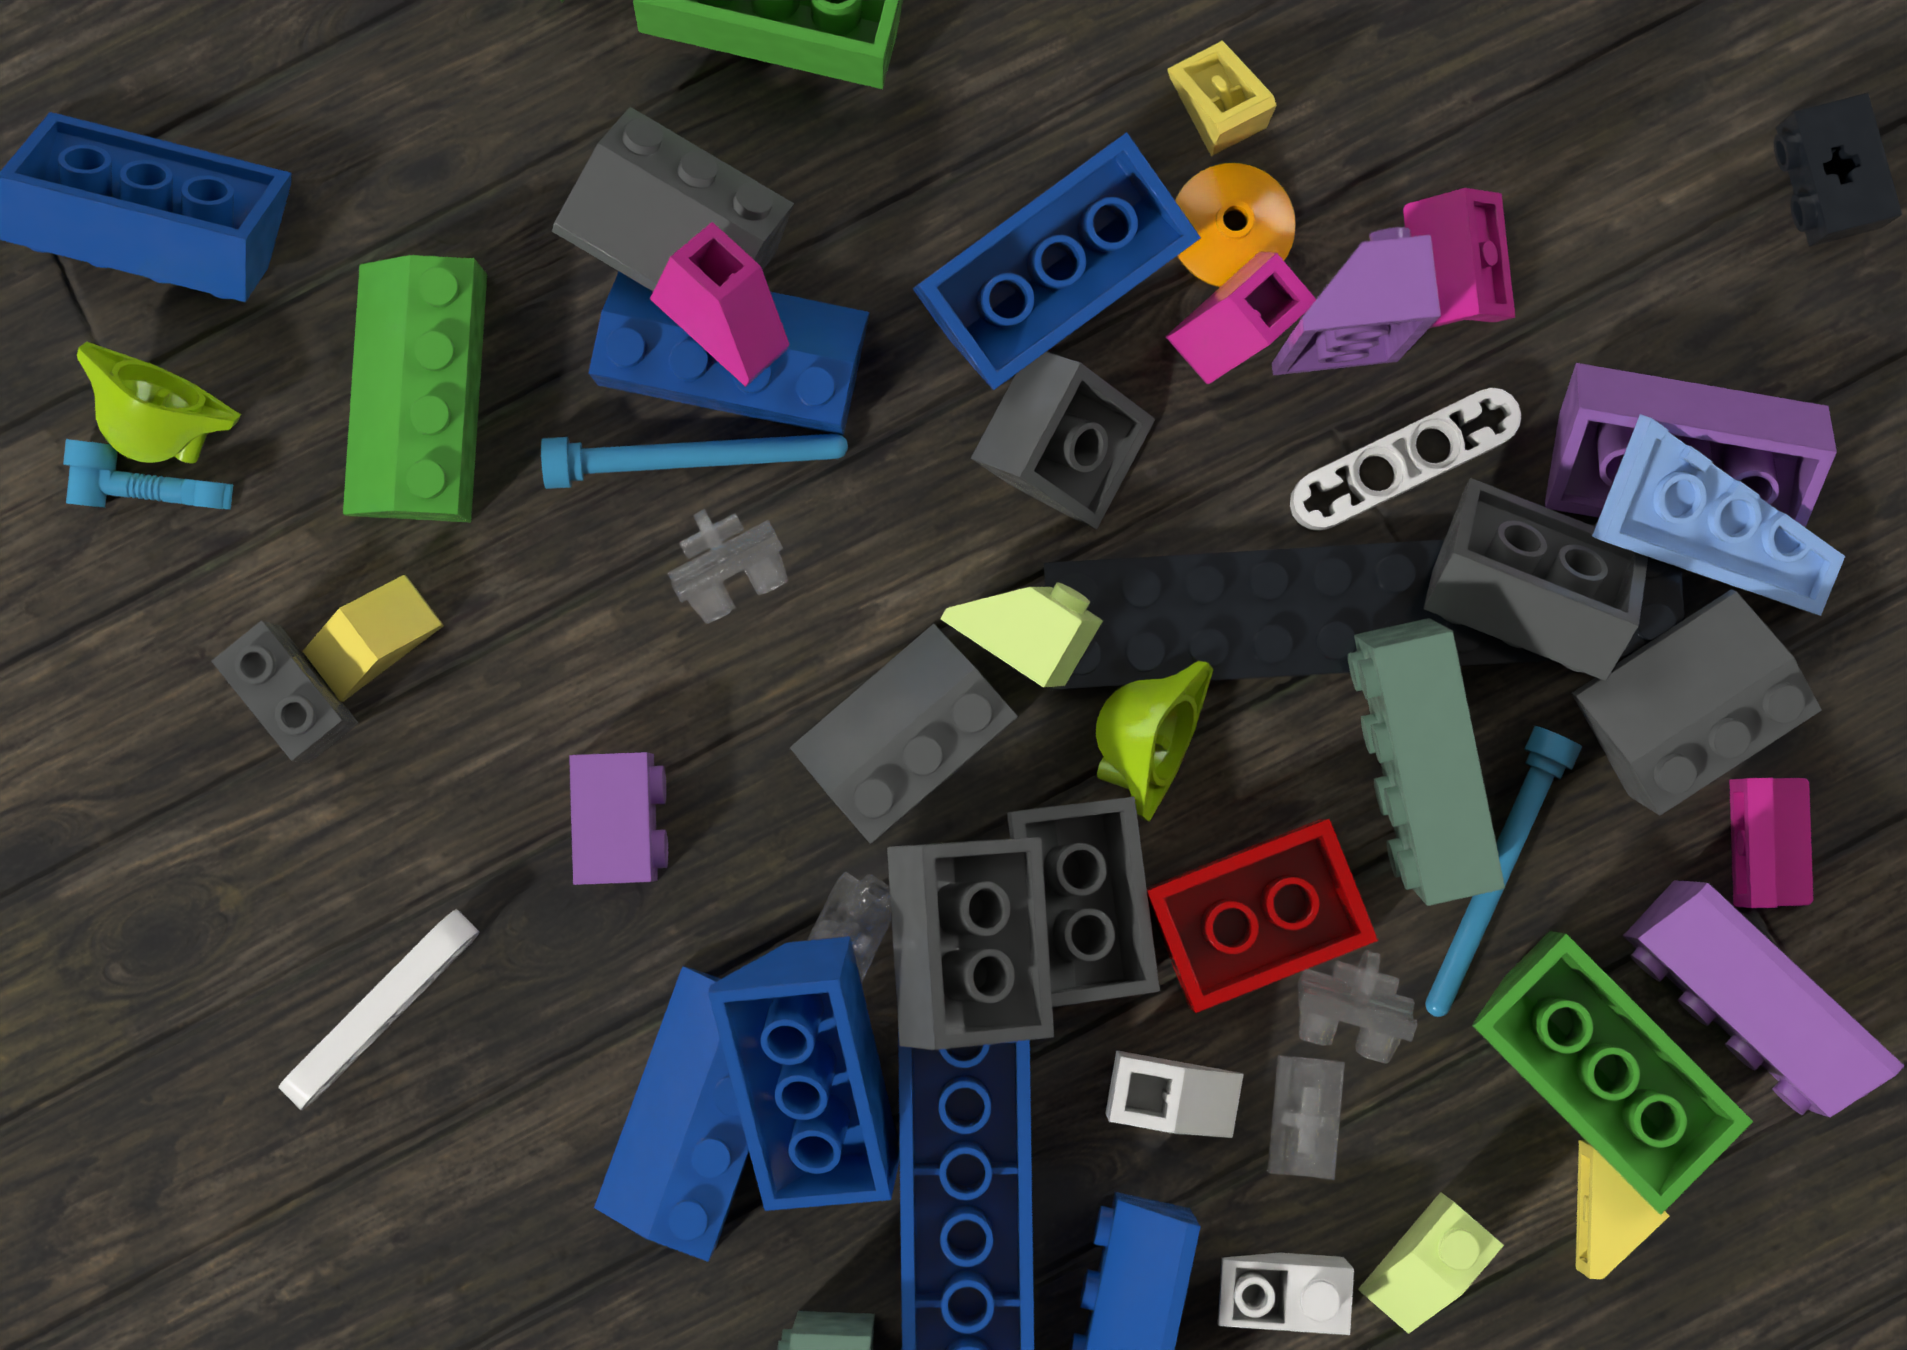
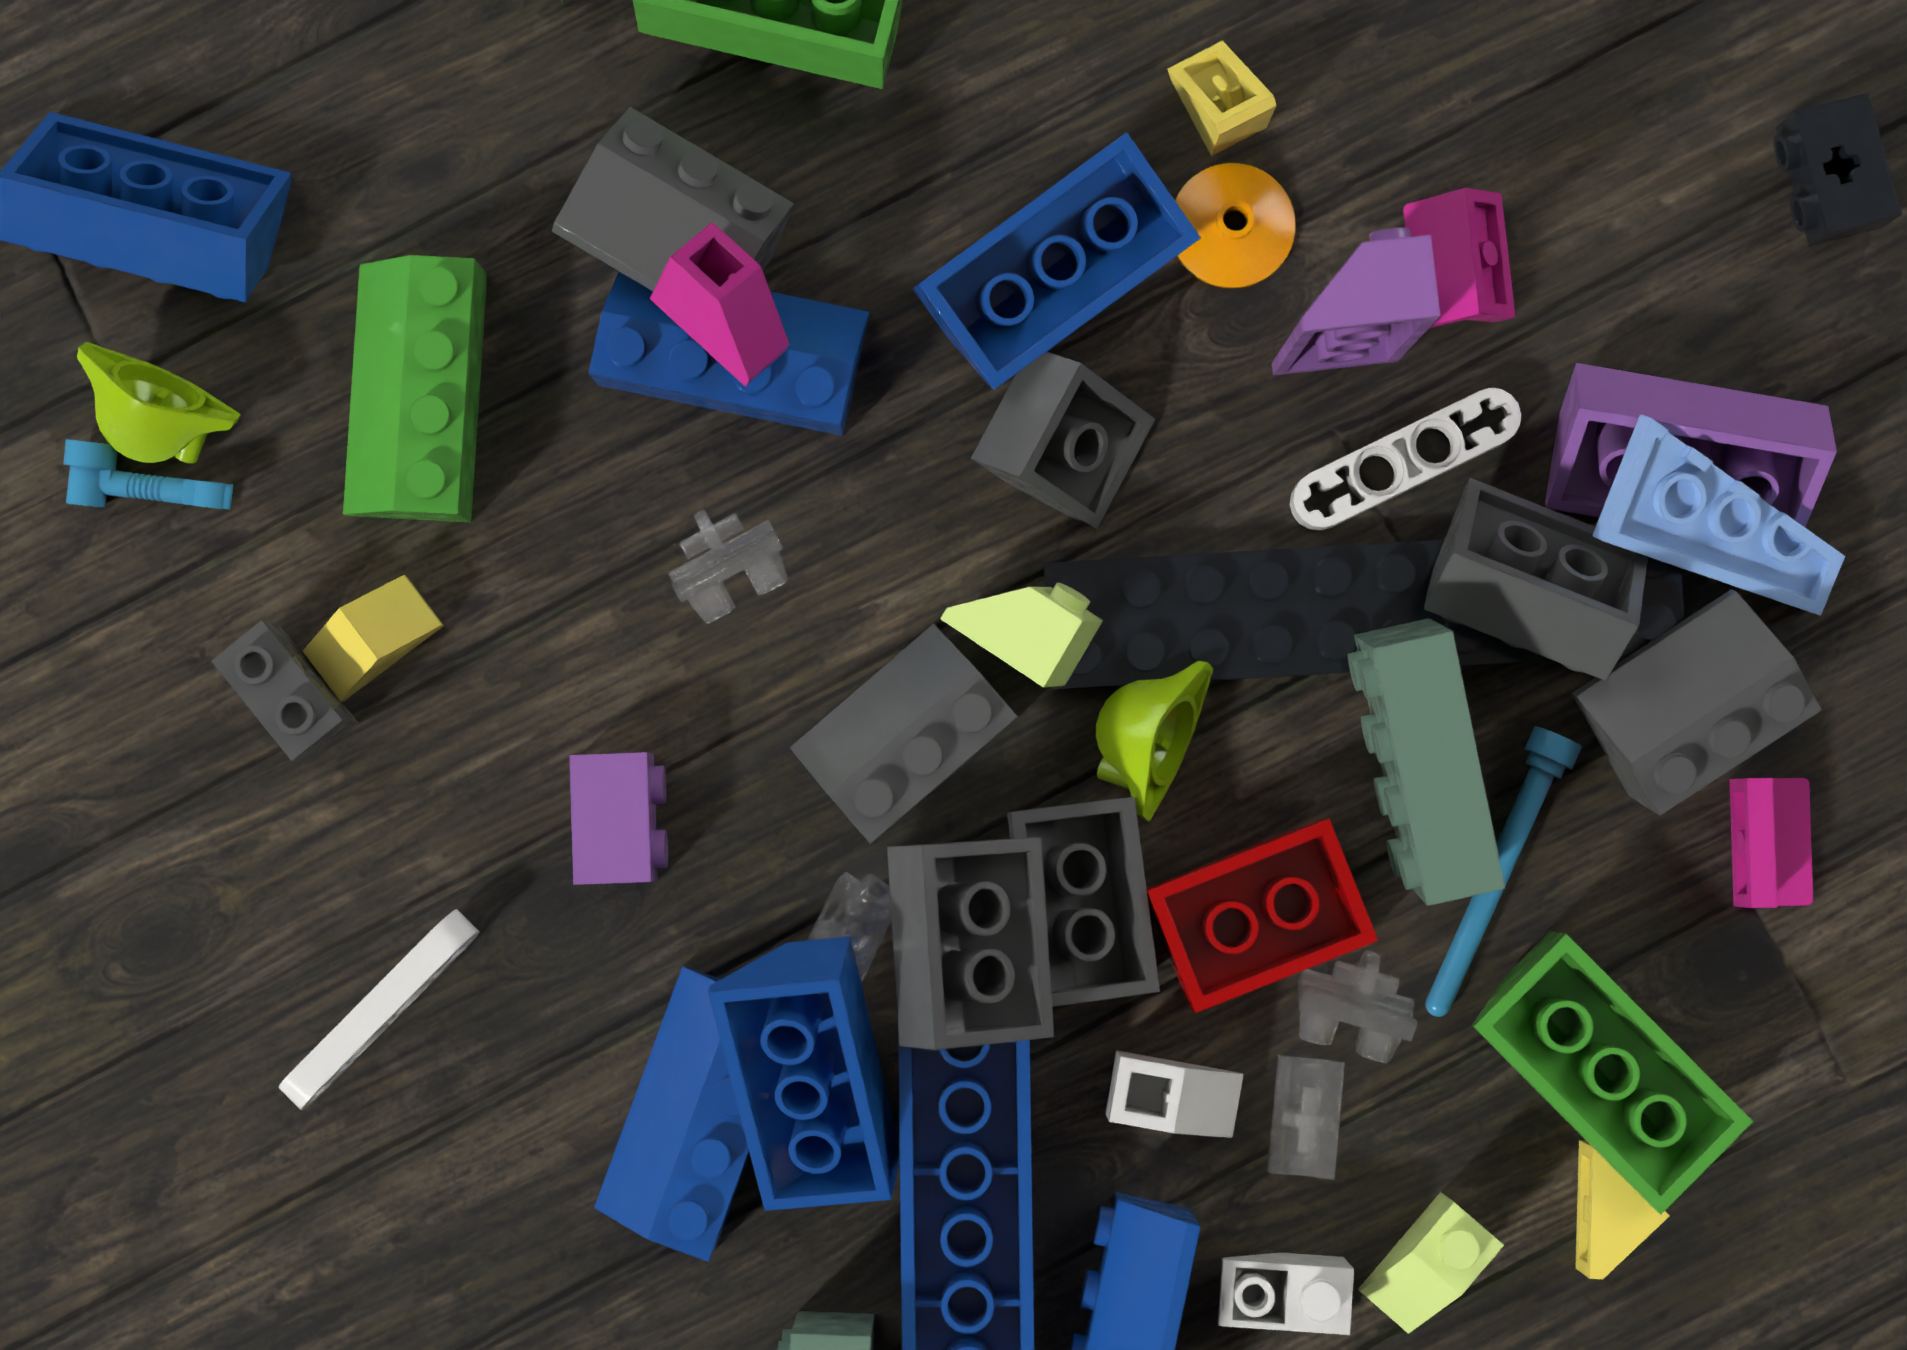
(569, 461): dark azure piece -> none
(1241, 316): dark pink slope -> none
(1759, 1000): medium lavender slope -> none

